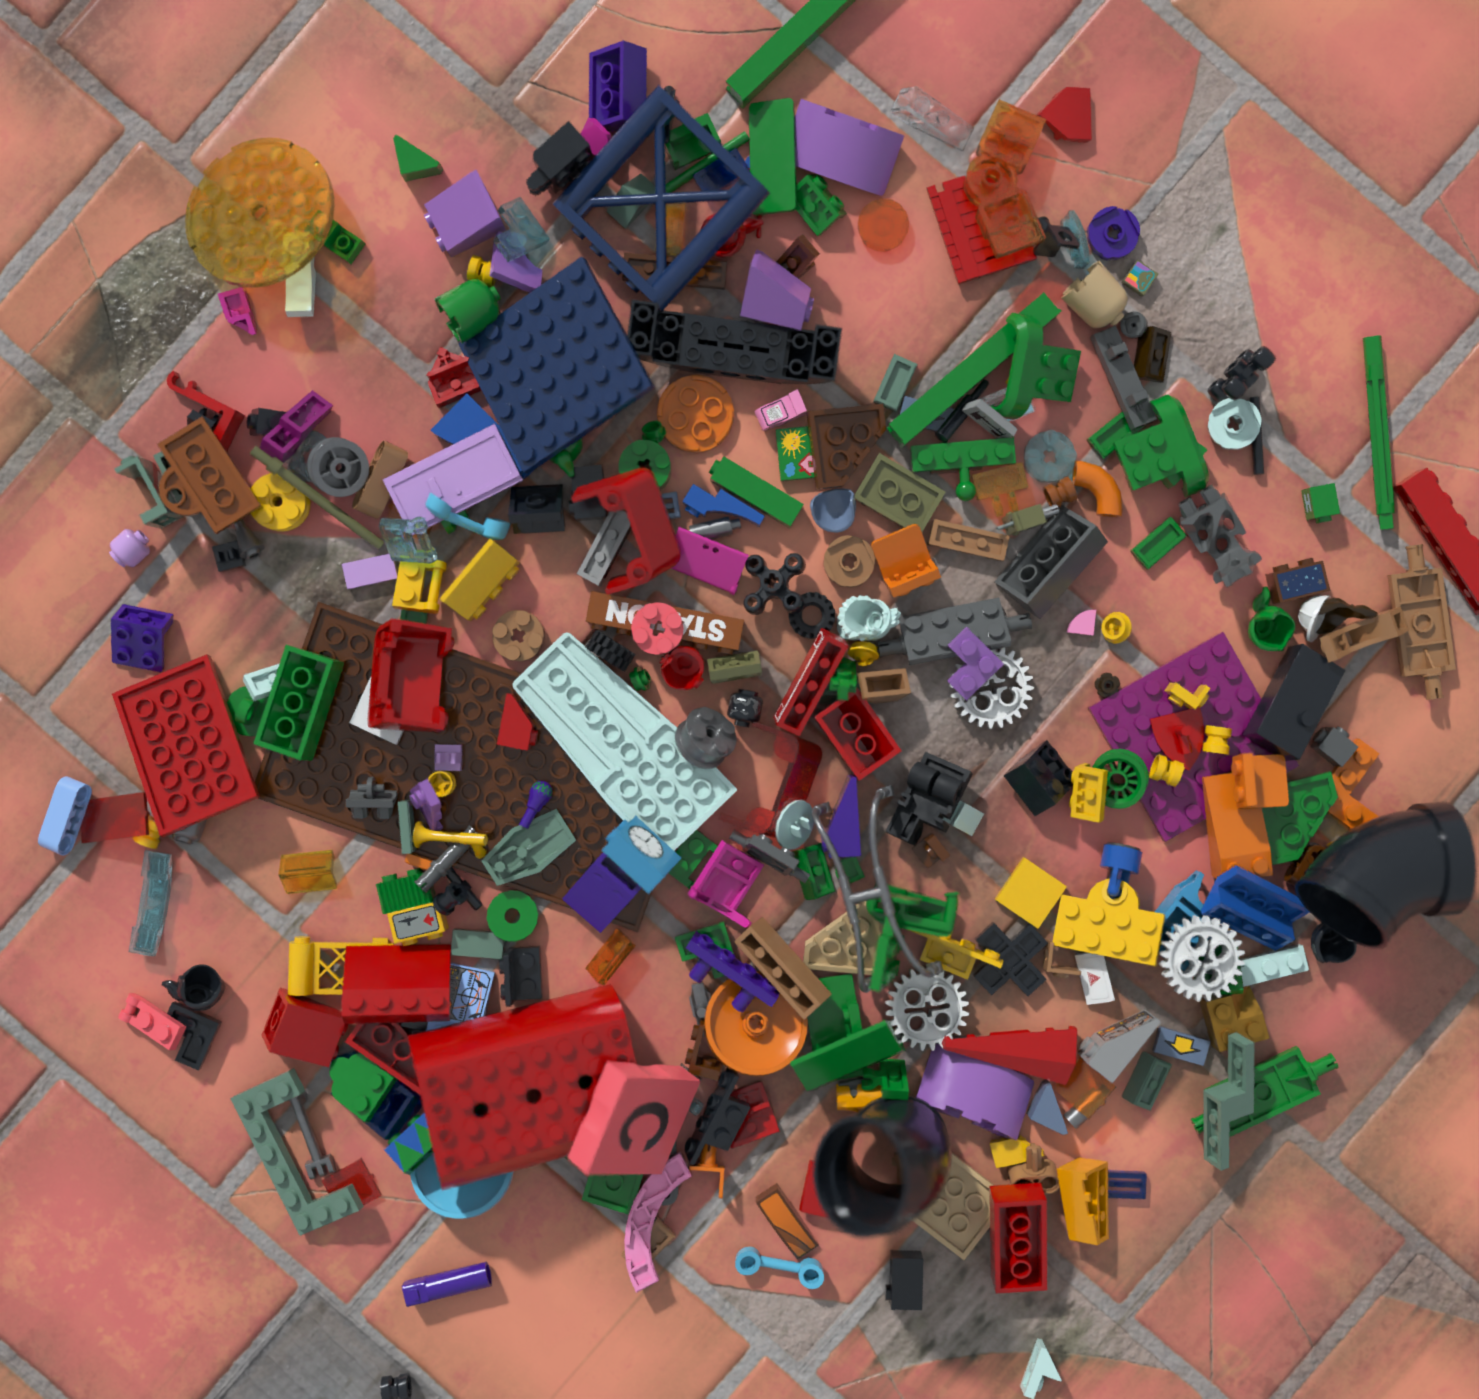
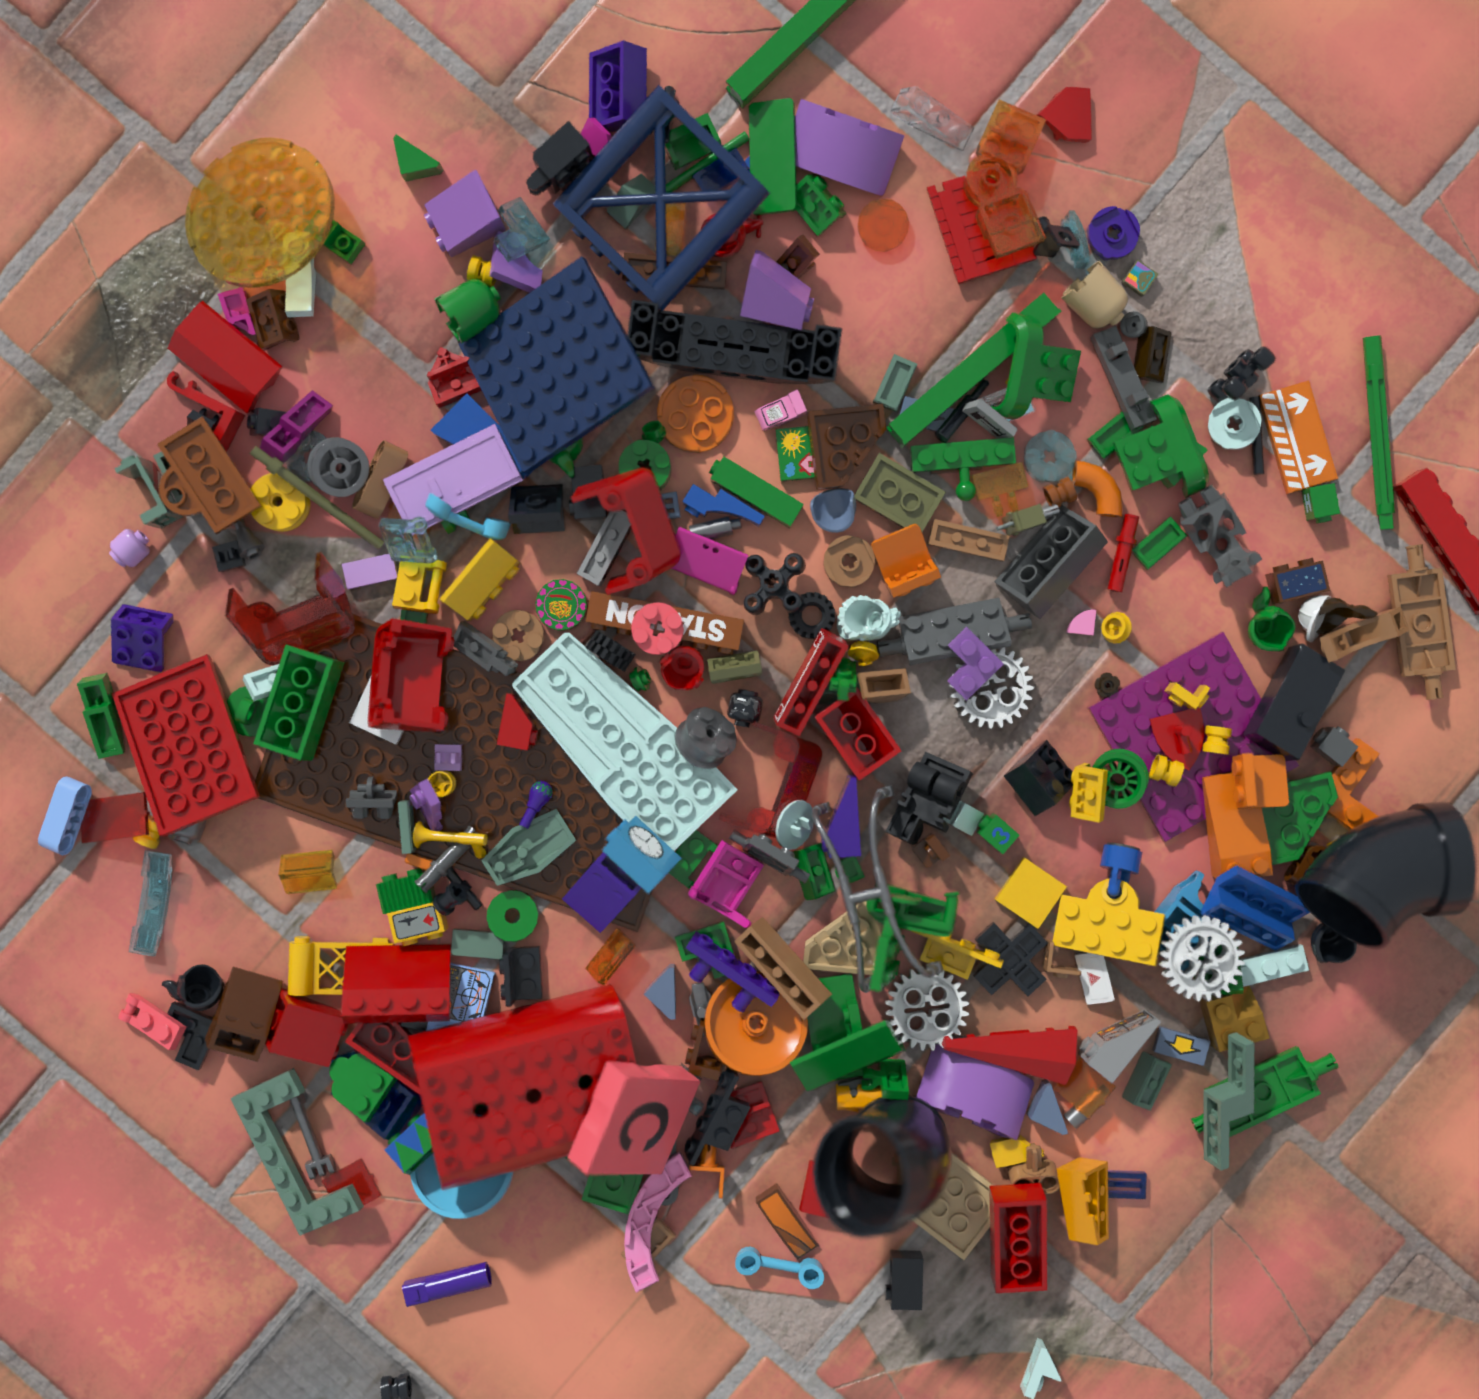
(101, 715): none -> green slope
(224, 356): none -> red slope
(244, 1014): none -> reddish brown slope
(270, 318): none -> reddish brown bracket
(304, 625): none -> clear red windscreen
(483, 650): none -> dark grey hinge
(561, 604): none -> green tile
(663, 992): none -> sand blue slope
(996, 832): none -> green brick
(1123, 552): none -> red pin
(1297, 437): none -> orange tile

